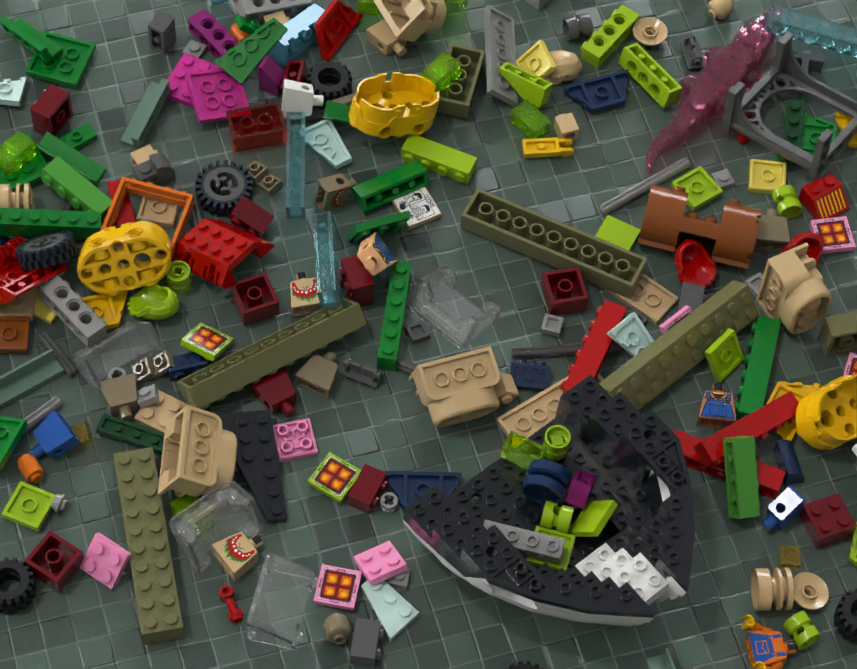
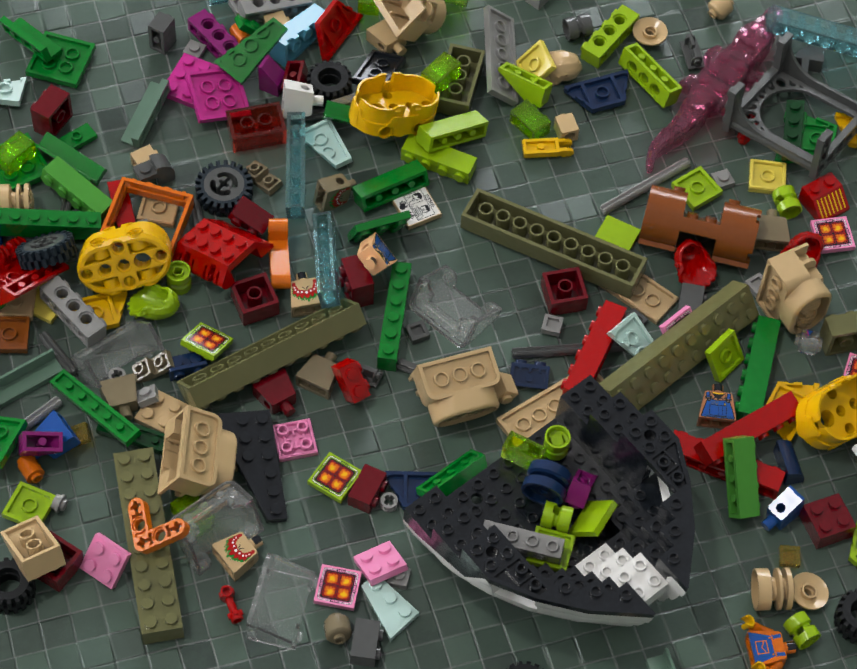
(33, 548): none -> tan slope
(40, 443): none -> magenta slope
(95, 407): none -> green plate
(151, 534): none -> orange beam
(279, 254): none -> orange beam
(351, 380): none -> red brick
(378, 63): none -> black tile
(452, 131): none -> lime brick
(455, 474): none -> green panel
(808, 342): none -> clear head

